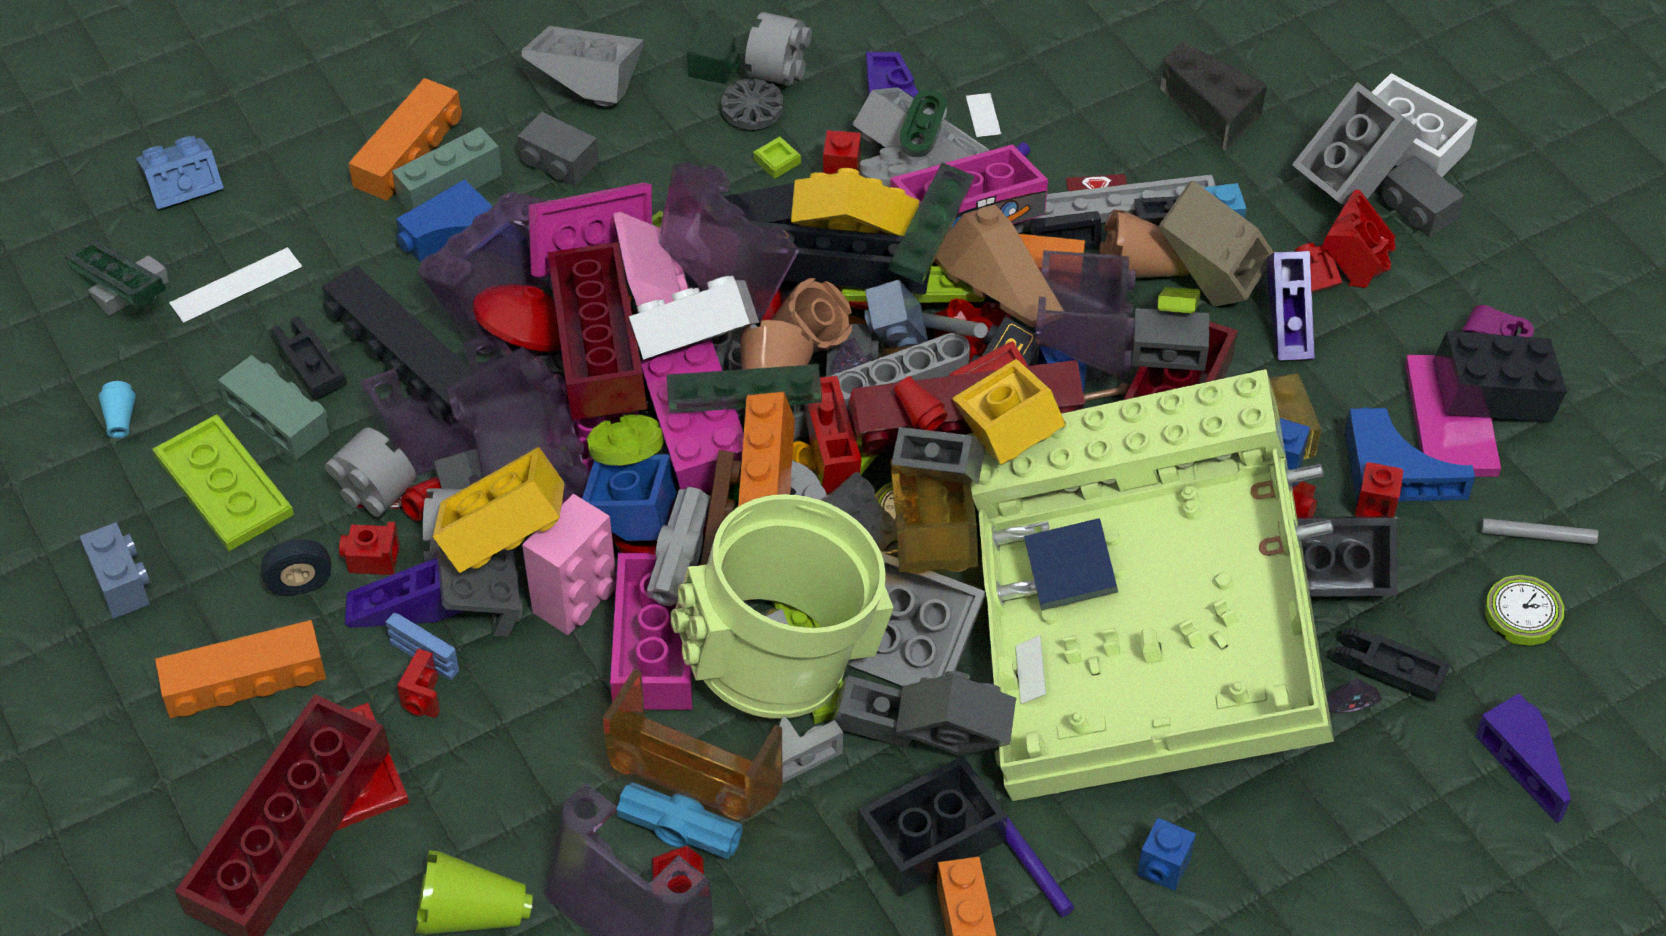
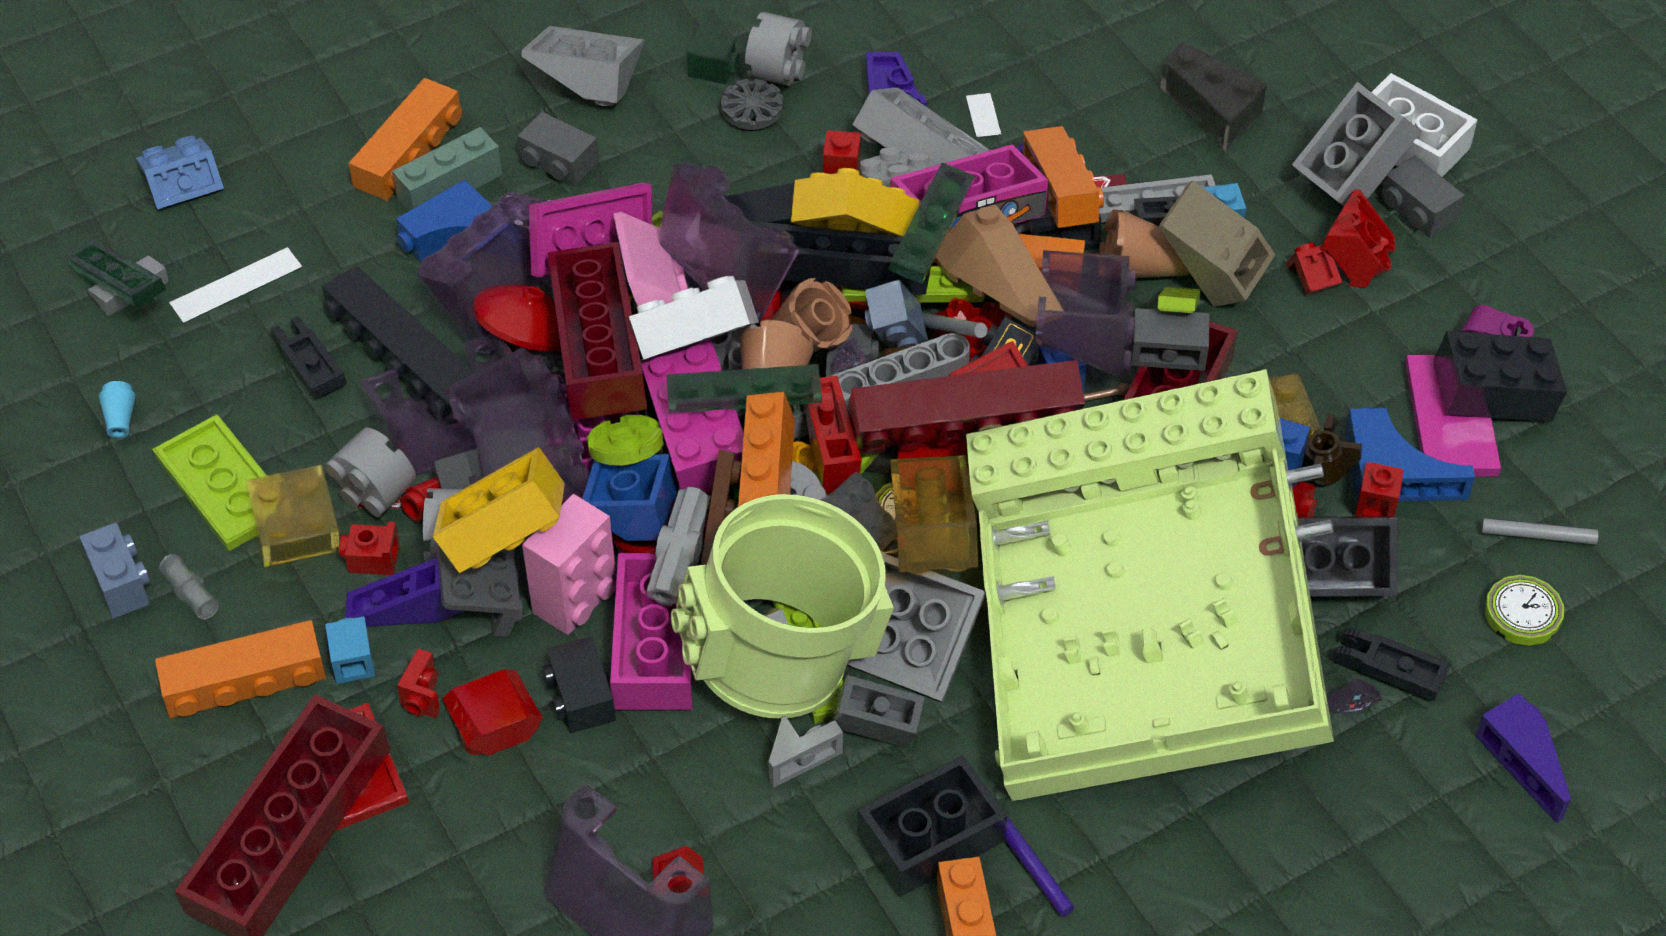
(188, 586): none -> clear pin
(274, 406): sand green brick -> none
(293, 515): none -> clear yellow brick
(296, 567): black bush -> none
(350, 649): none -> dark azure brick
(410, 637): medium blue tile -> none
(468, 898): lime cone -> none
(493, 712): none -> red slope
(580, 684): none -> black brick
(679, 820): dark azure piece -> none
(688, 764): clear orange windscreen -> none
(777, 157): lime tile -> none
(921, 406): red cone -> none
(923, 125): dark green plate -> none
(938, 455): dark grey brick -> none
(956, 714): dark grey brick -> none
(1009, 411): yellow slope -> none
(1030, 669): white sticker -> none
(1070, 564): dark blue tile -> none
(1071, 187): none -> orange brick
(1166, 854): blue brick -> none
(1291, 304): slope -> none
(1331, 453): none -> dark brown brick

